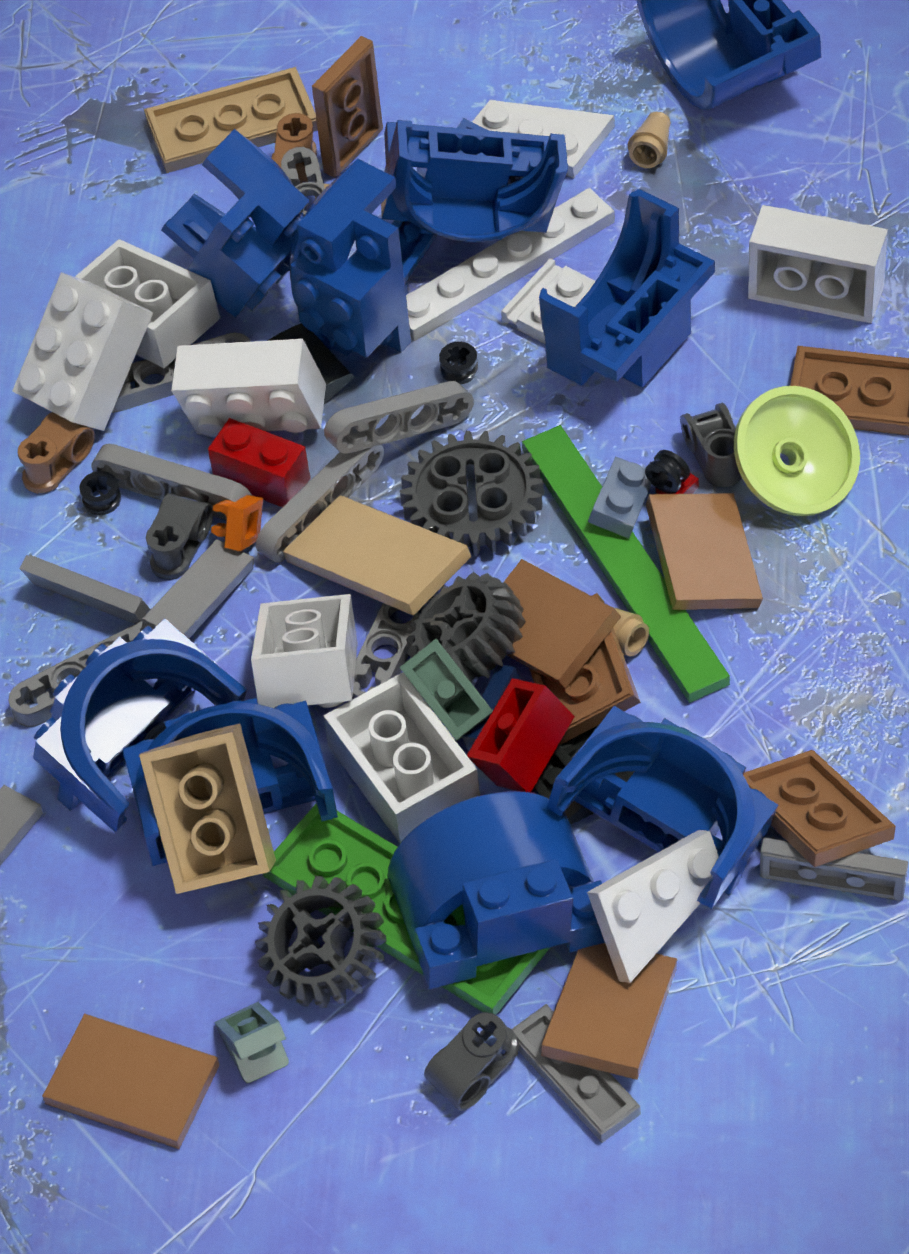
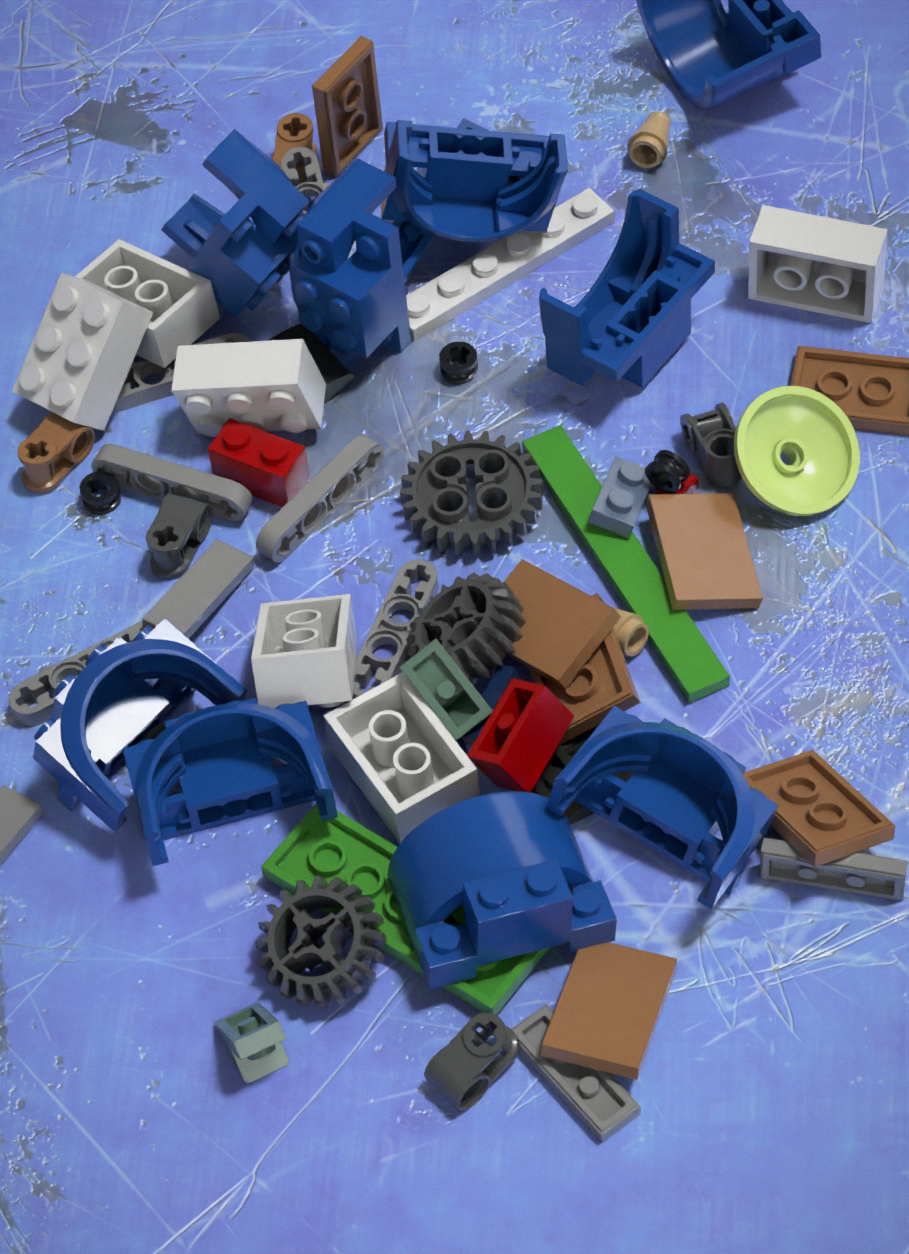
(84, 589): light grey tile -> none
(131, 1081): medium nougat tile -> none
(195, 125): tan tile -> none
(208, 809): tan slope -> none
(242, 521): orange tile -> none
(355, 426): light grey beam -> none
(377, 554): tan tile -> none
(560, 283): white plate -> none
(582, 129): white wing -> none
(652, 901): white wing -> none

